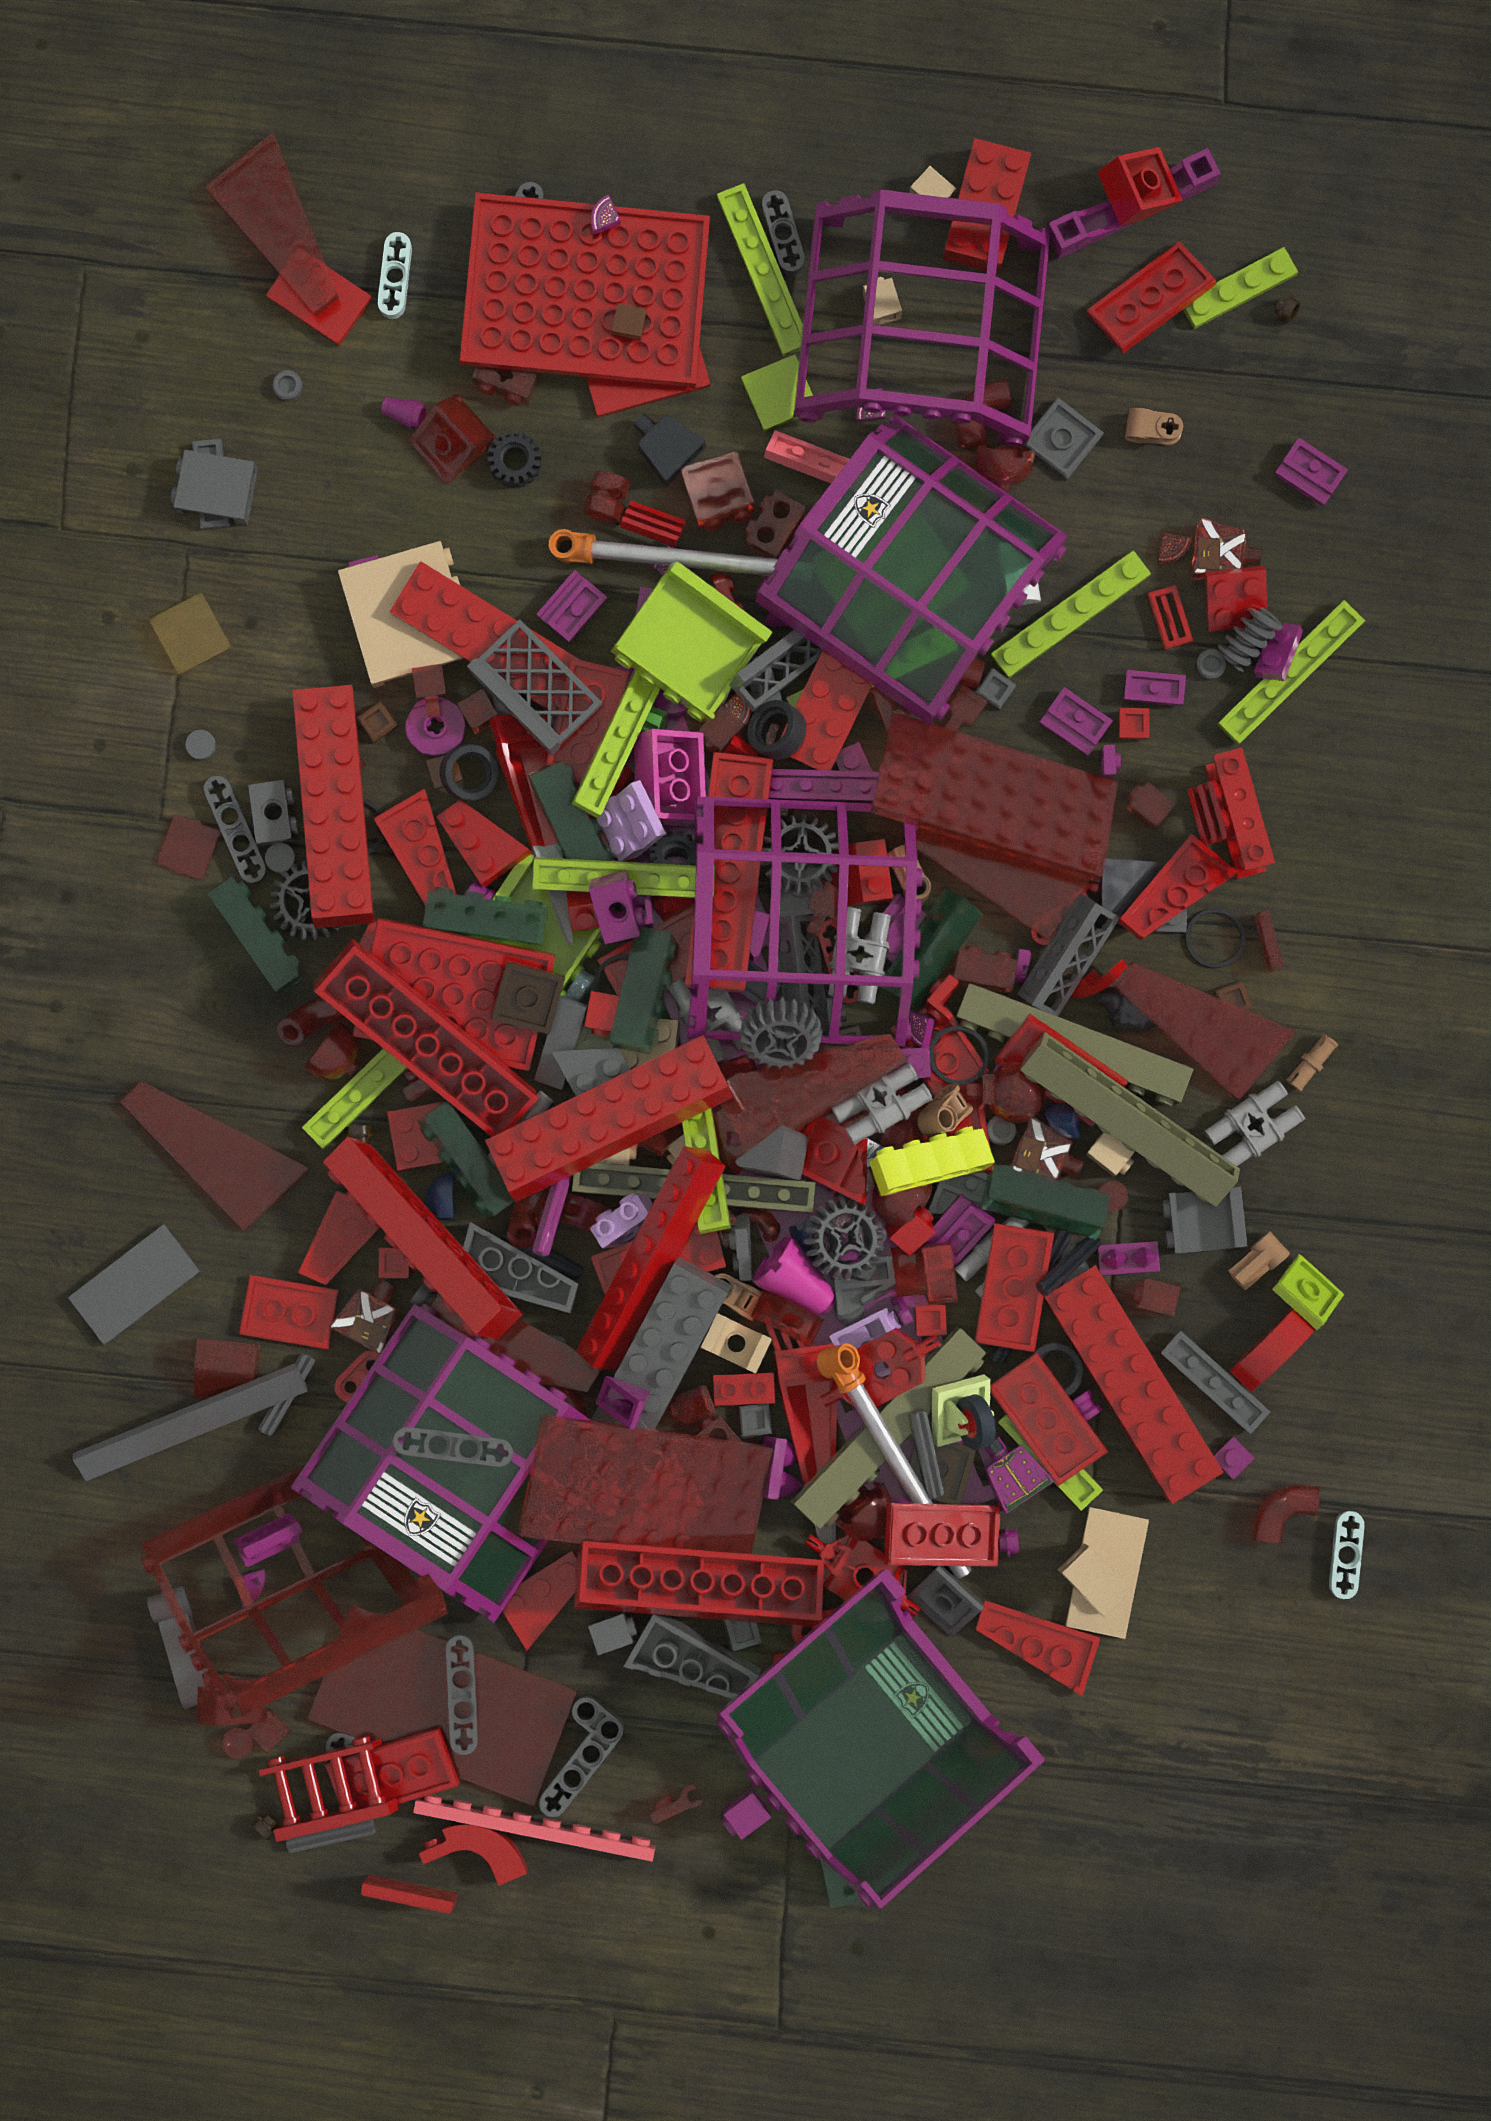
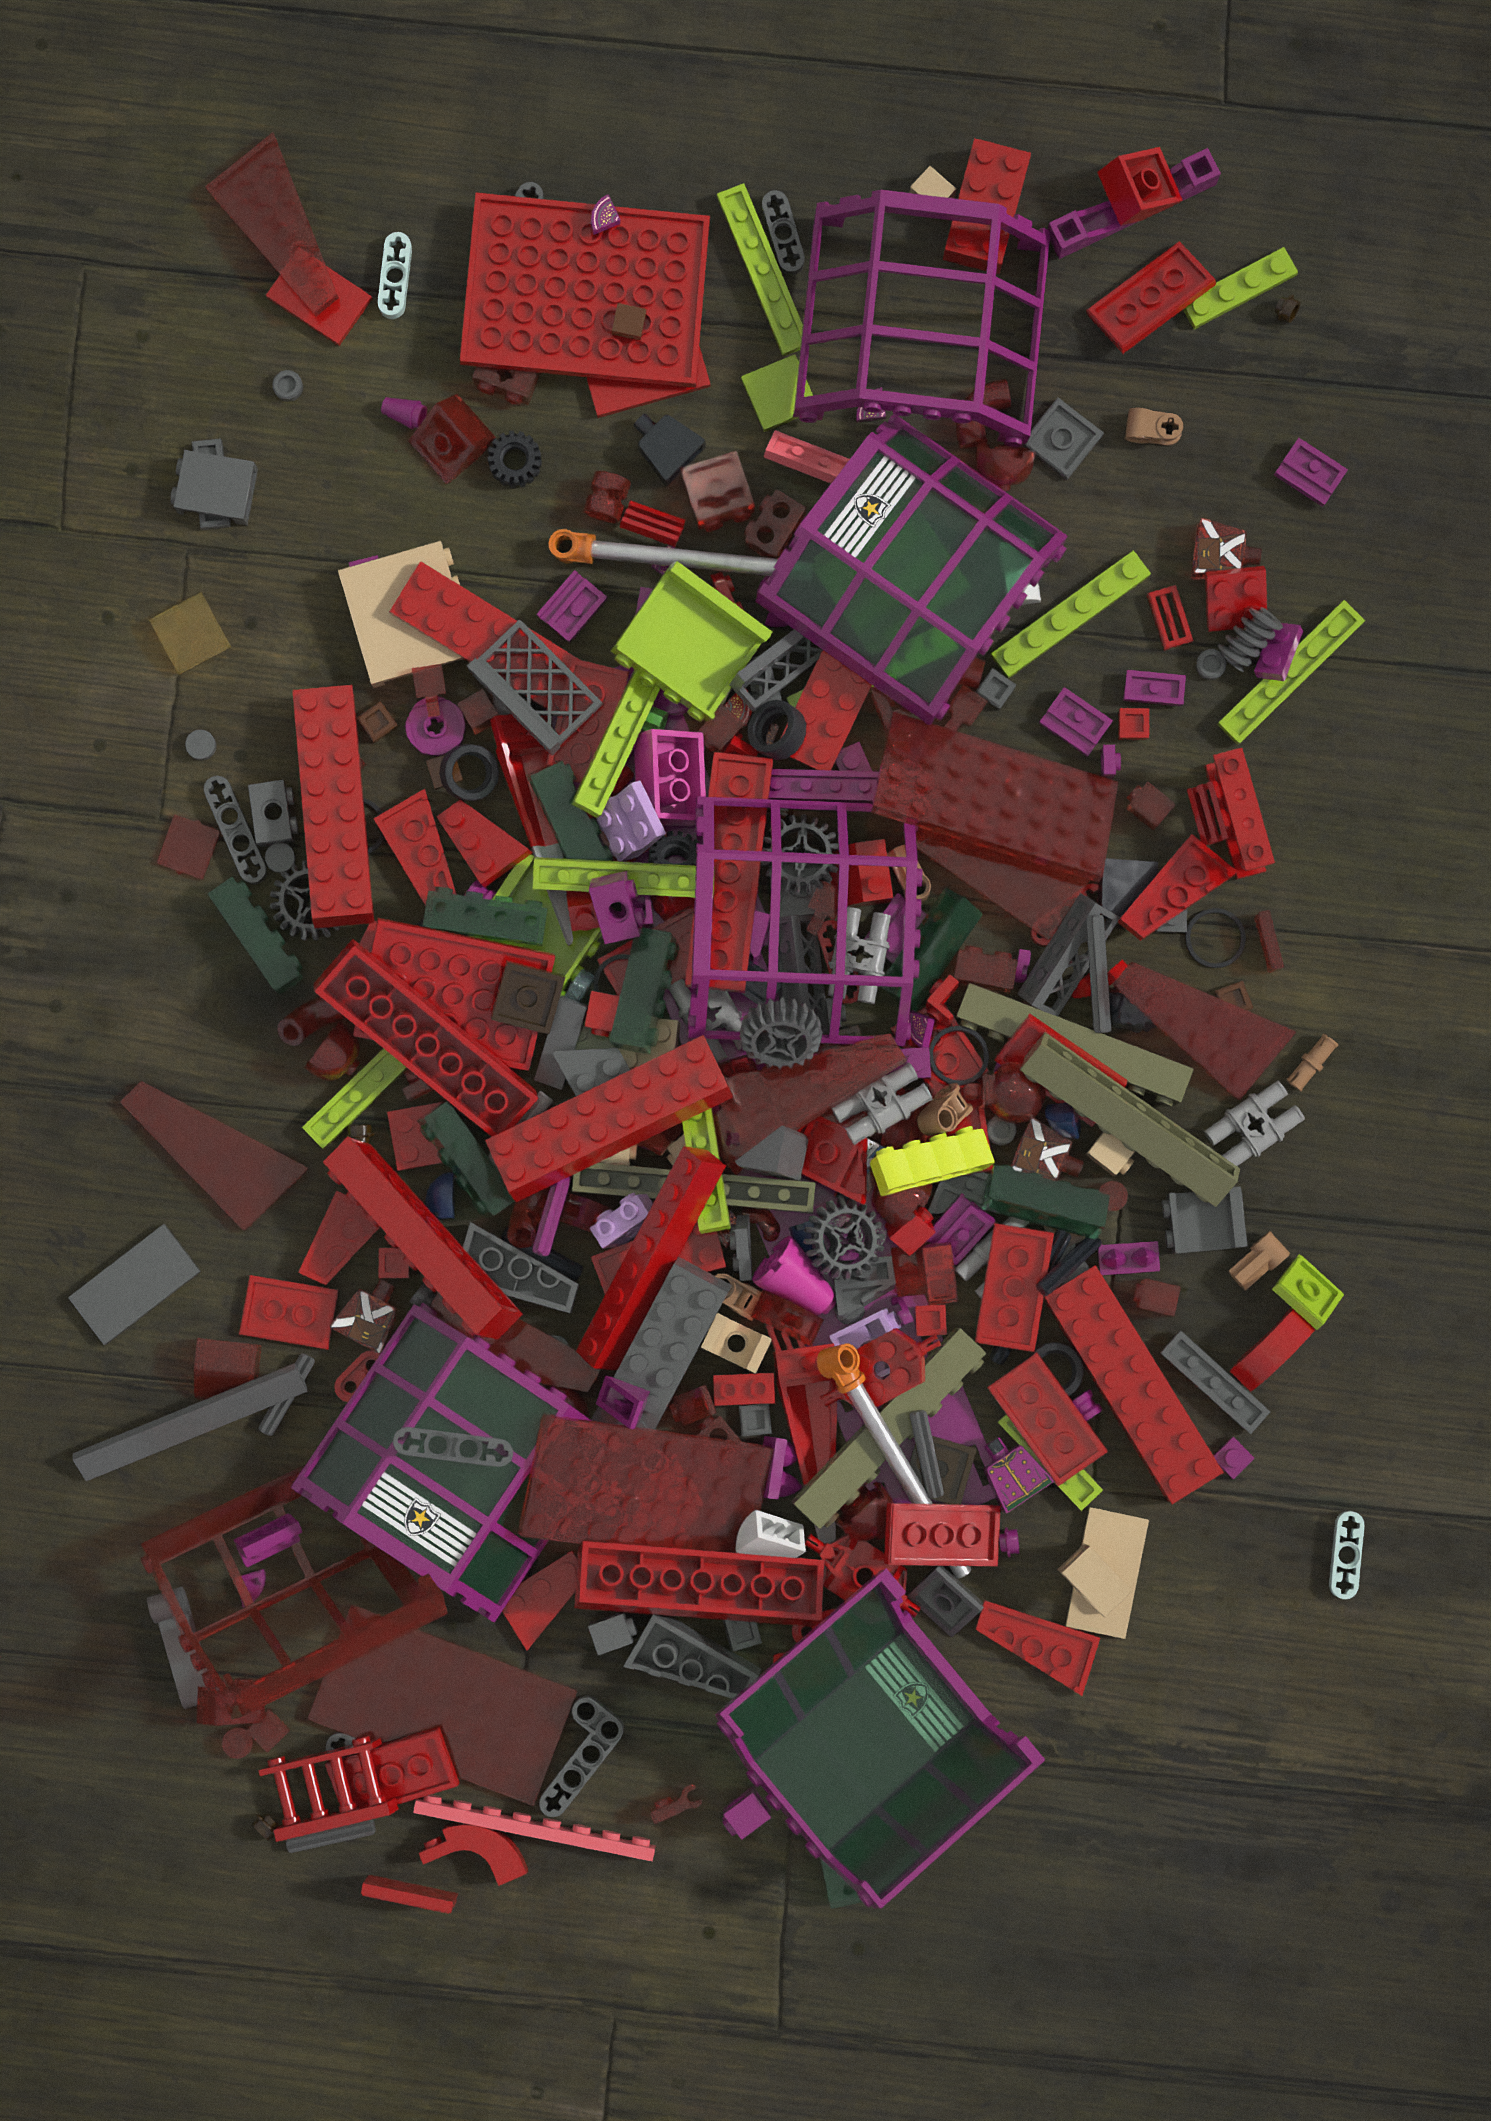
(465, 1694): dark grey beam -> none
(770, 1536): none -> white brick
(886, 303): tan brick -> none
(963, 1413): yellowish green plate -> none
(1098, 973): none -> dark grey axle
(1173, 547): clear red tile -> none
(1280, 1507): clear red cylinder -> none

